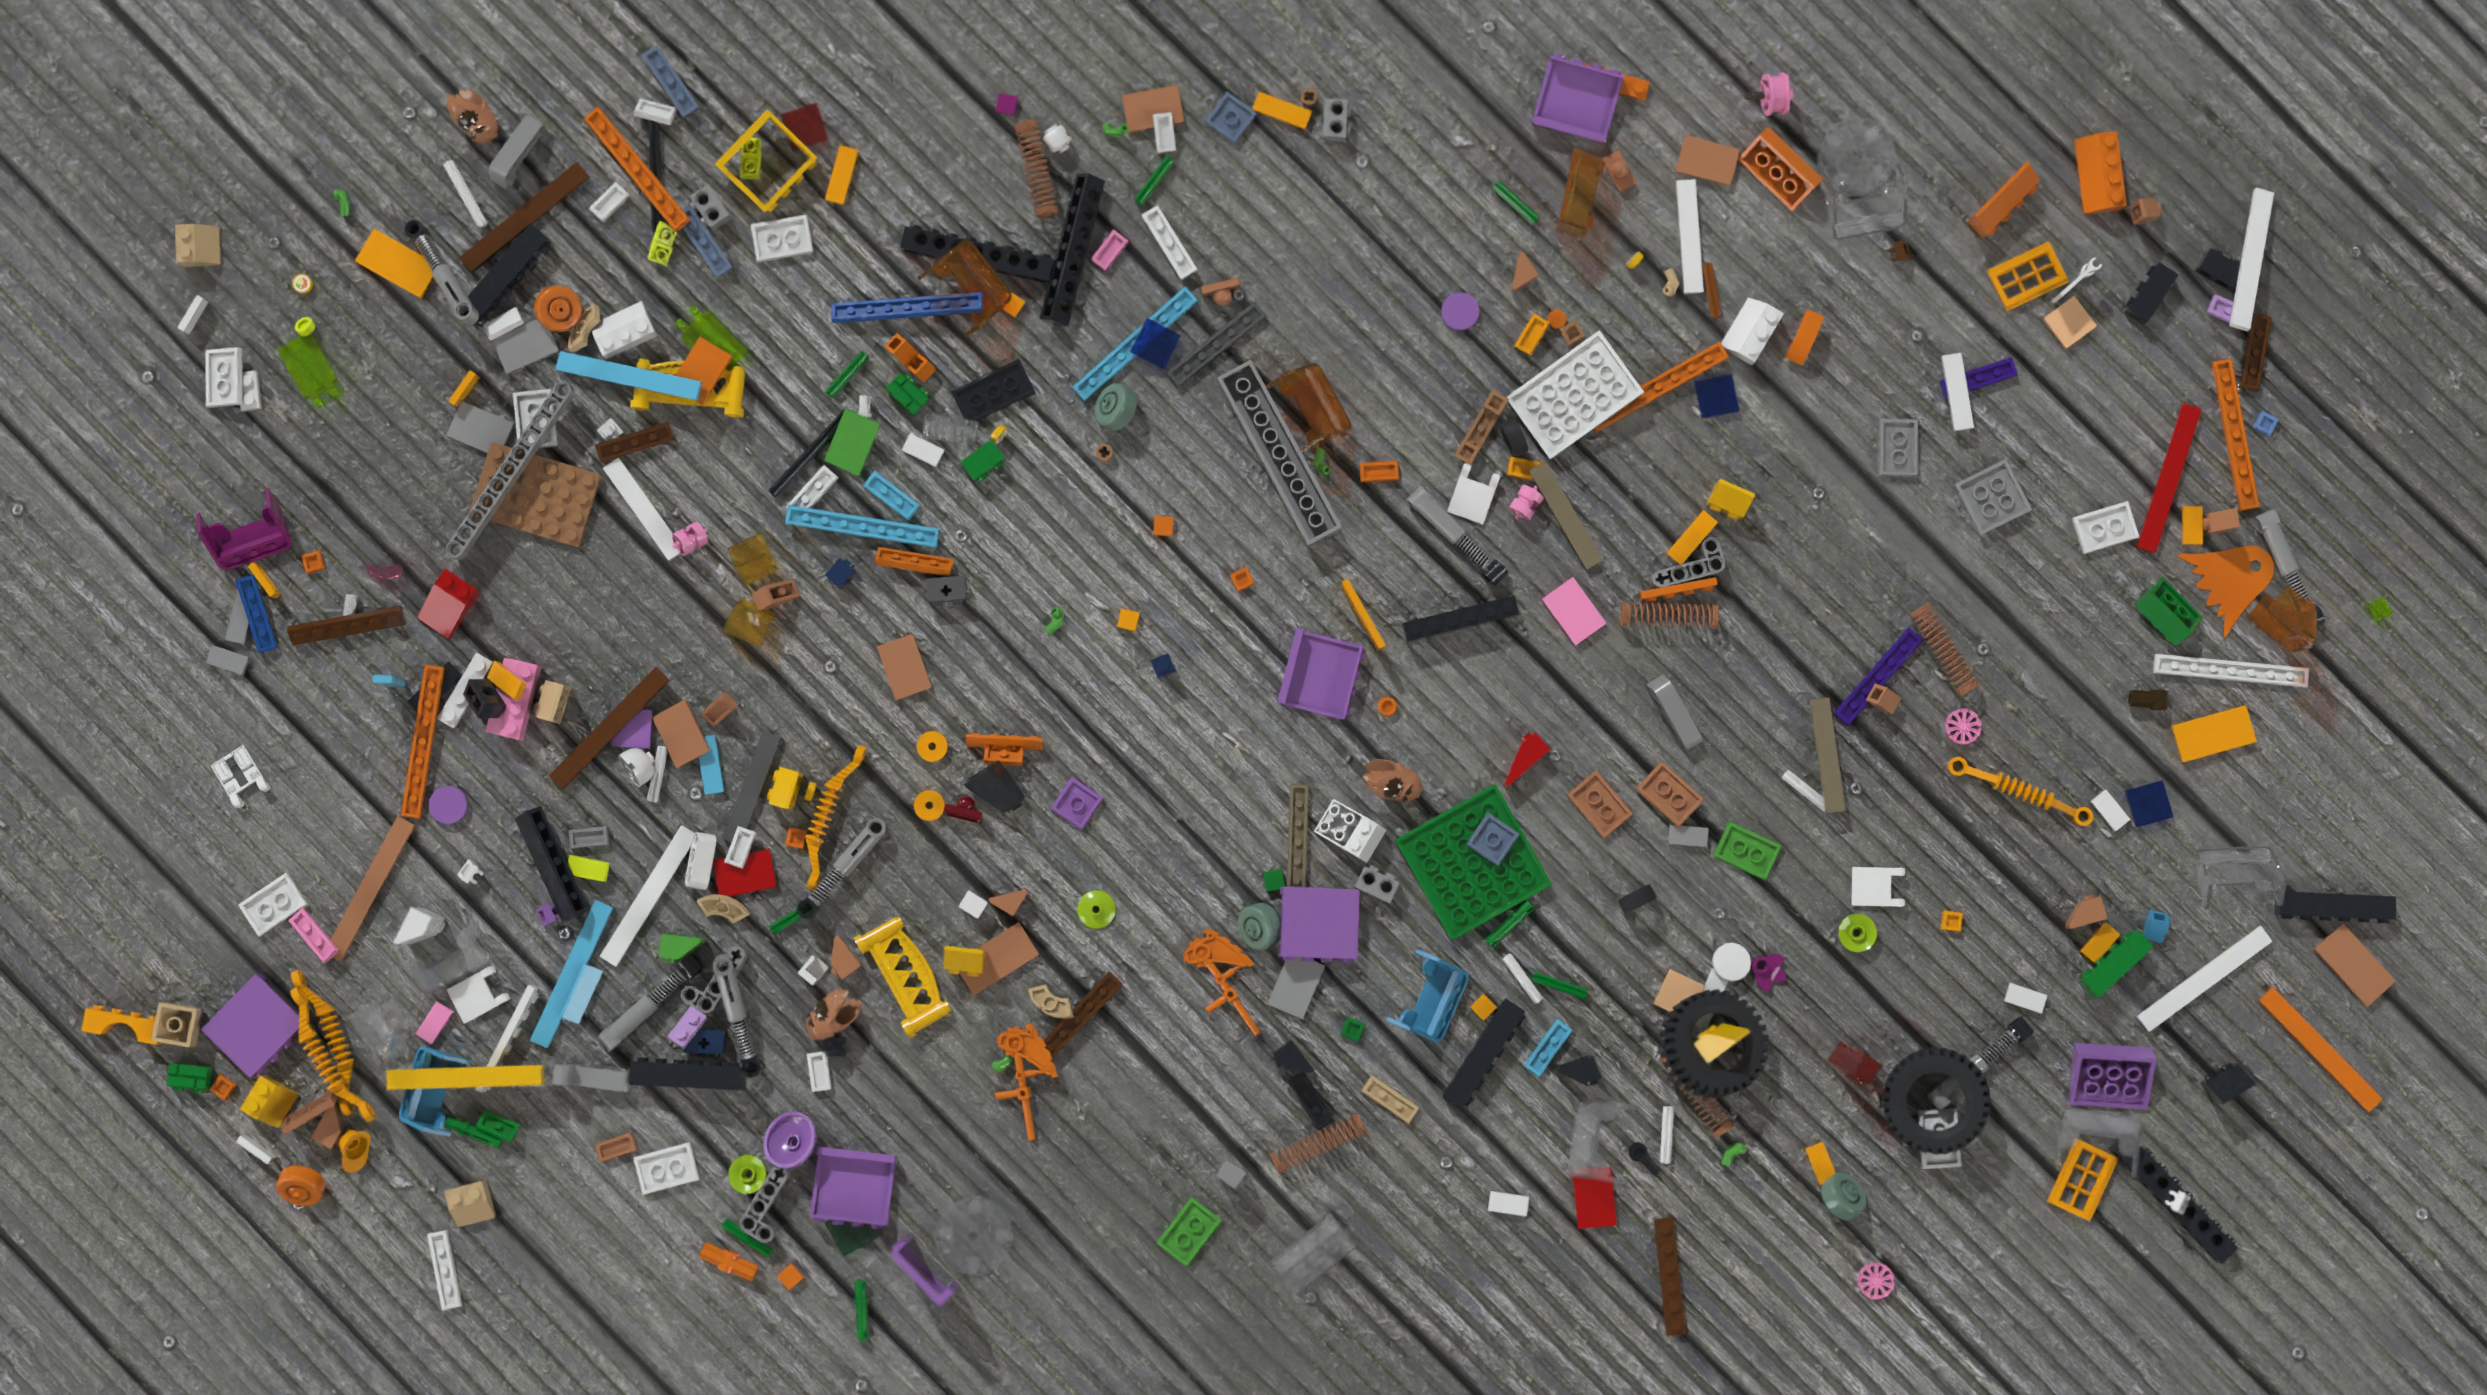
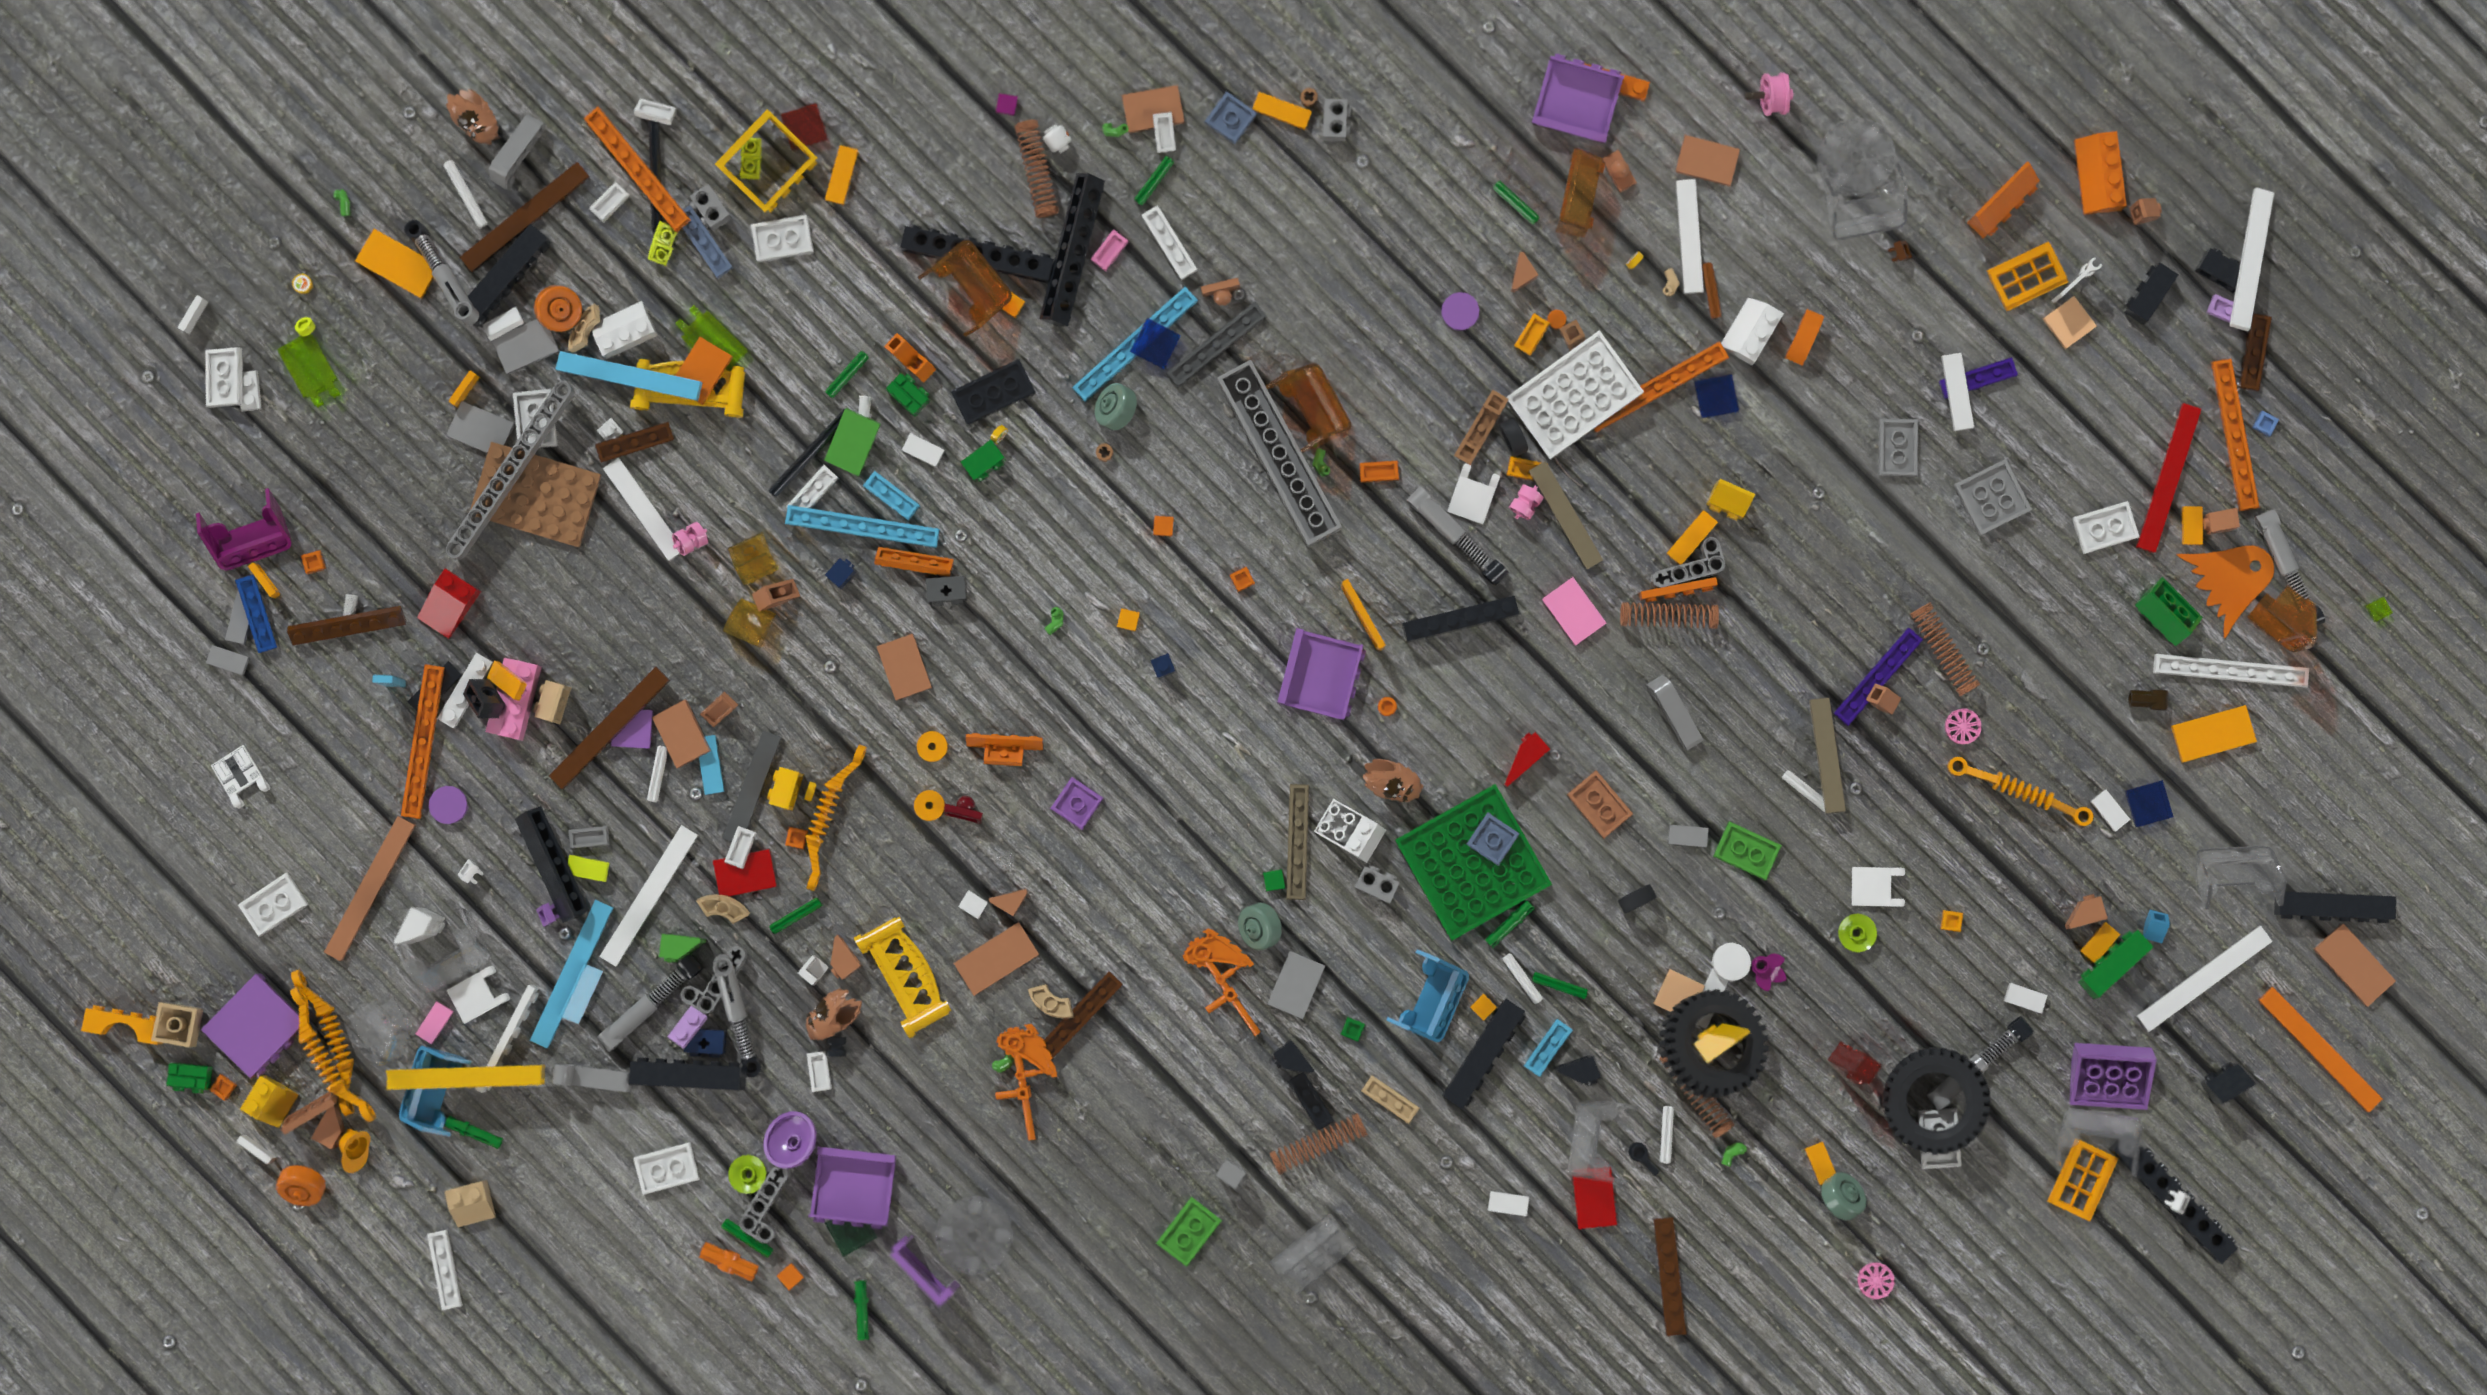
(197, 245): tan slope -> none
(314, 935): bright pink tile -> none
(386, 573): clear pink arm -> none
(497, 1126): green plate -> none
(616, 1147): nougat tile -> none
(638, 765): white cylinder -> none
(670, 81): sand blue plate -> none
(700, 860): white beam -> none
(843, 867): piece -> none
(907, 307): blue tile -> none
(950, 429): clear beam -> none
(964, 959): yellow slope -> none
(996, 787): black slope -> none
(1104, 916): lime dish -> none
(1319, 924): medium lavender panel -> none
(1670, 794): nougat tile -> none
(1780, 169): orange slope -> none

